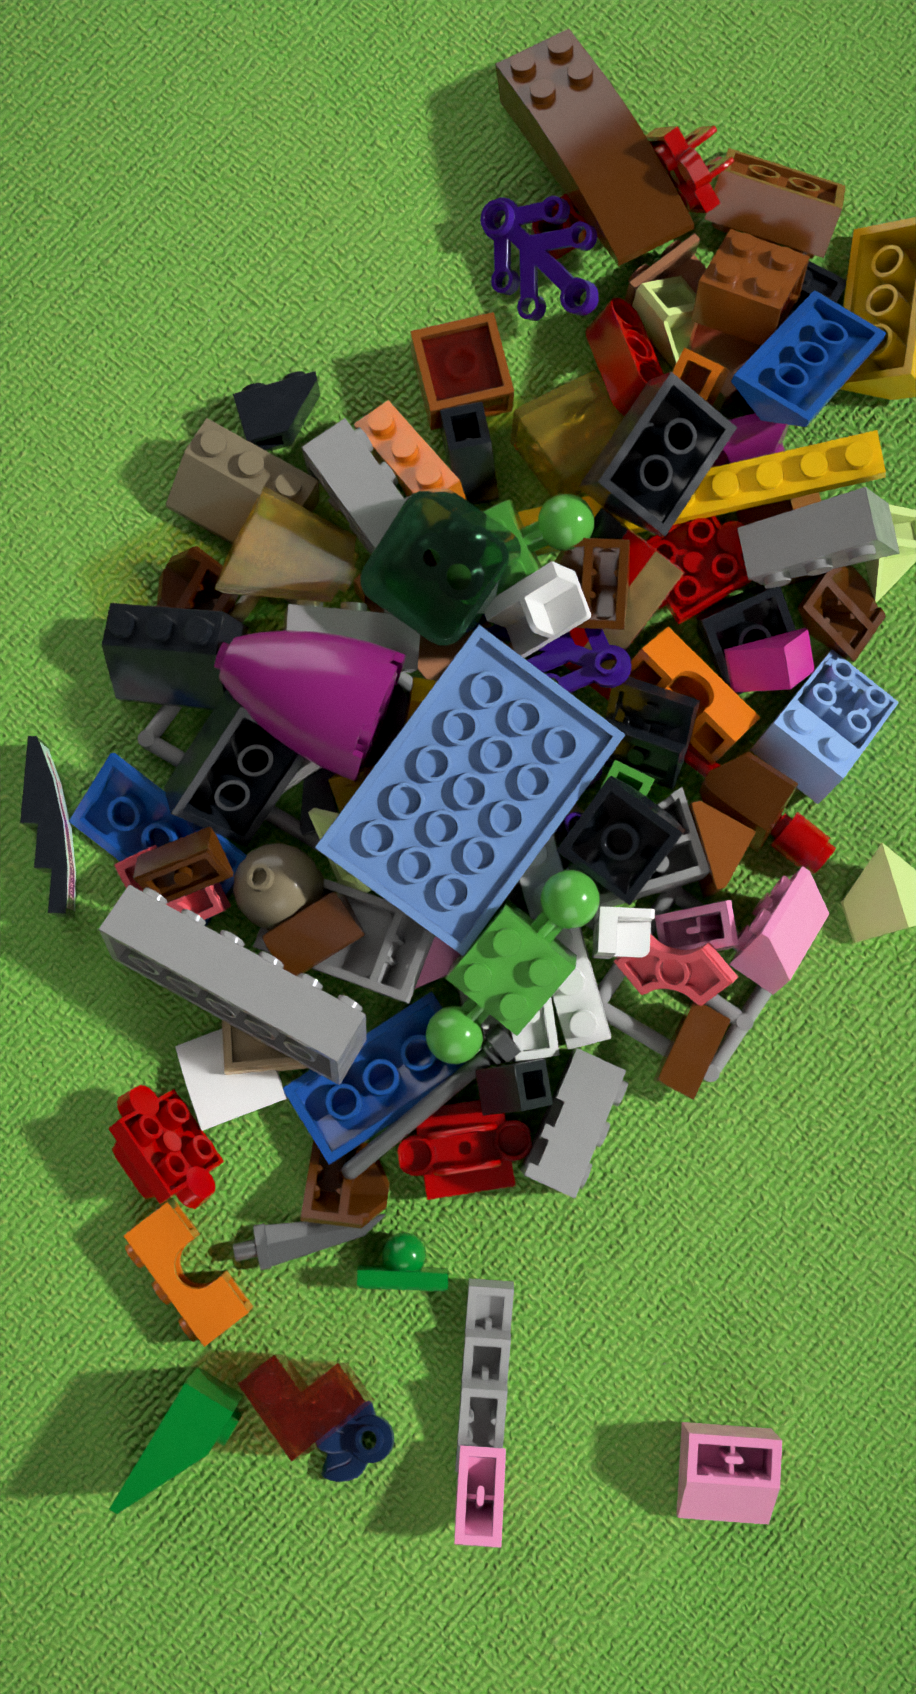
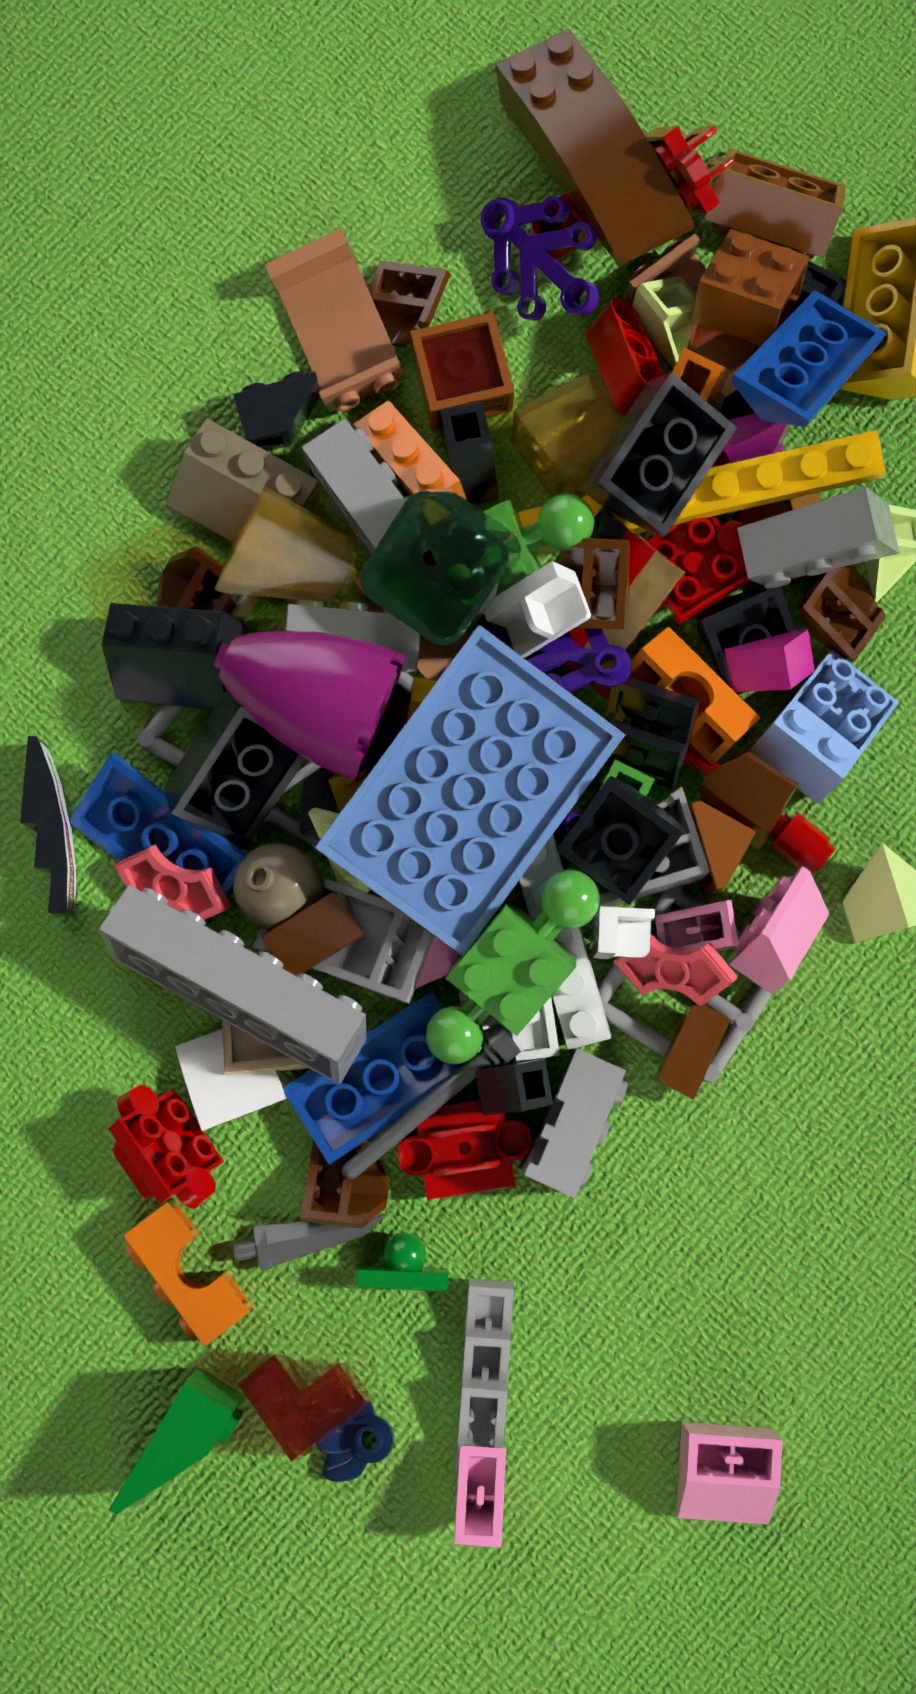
(183, 865): reddish brown slope -> none
(336, 321): none -> nougat panel
(406, 297): none -> reddish brown slope

